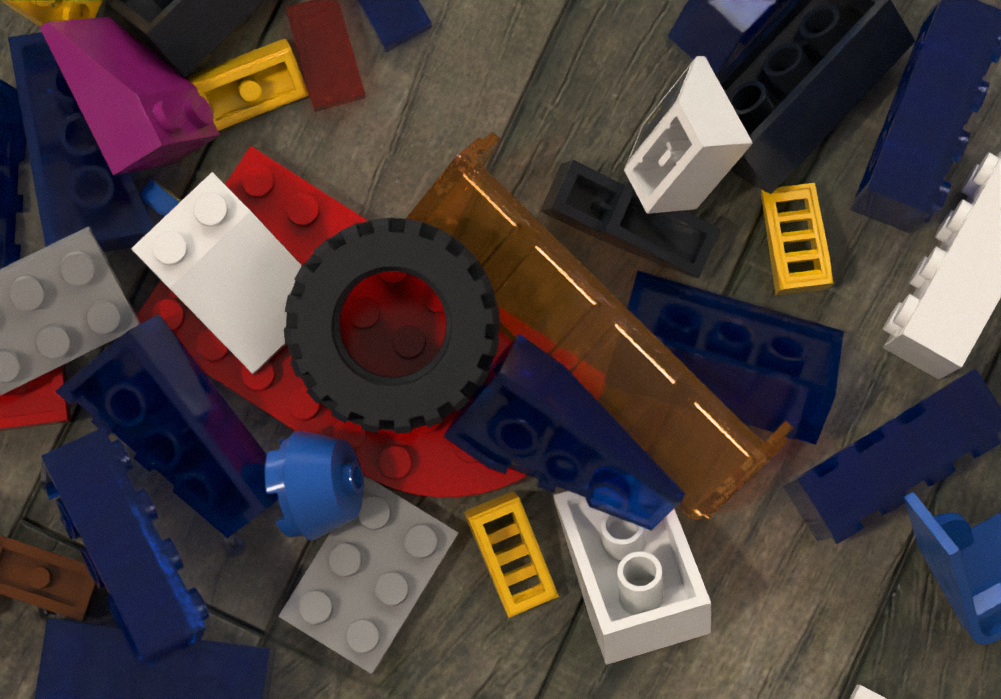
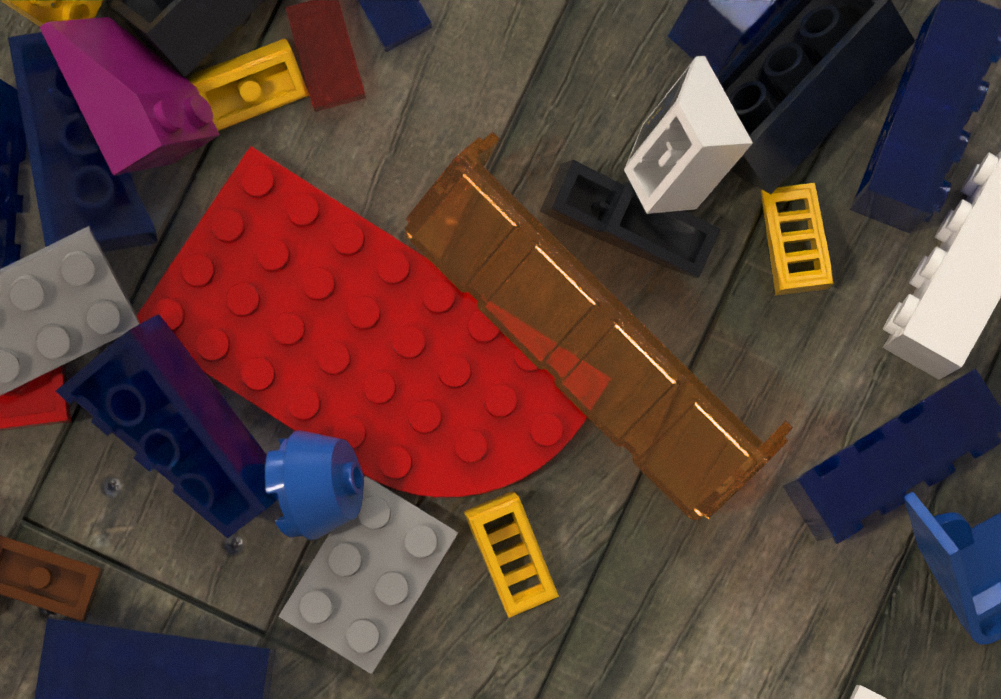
(123, 546): clear blue wedge -> none
(159, 197): blue tile -> none
(224, 270): white slope -> none
(380, 400): black tyre -> none
(551, 428): clear blue wedge -> none
(634, 580): white slope -> none
(747, 355): clear blue slope -> none

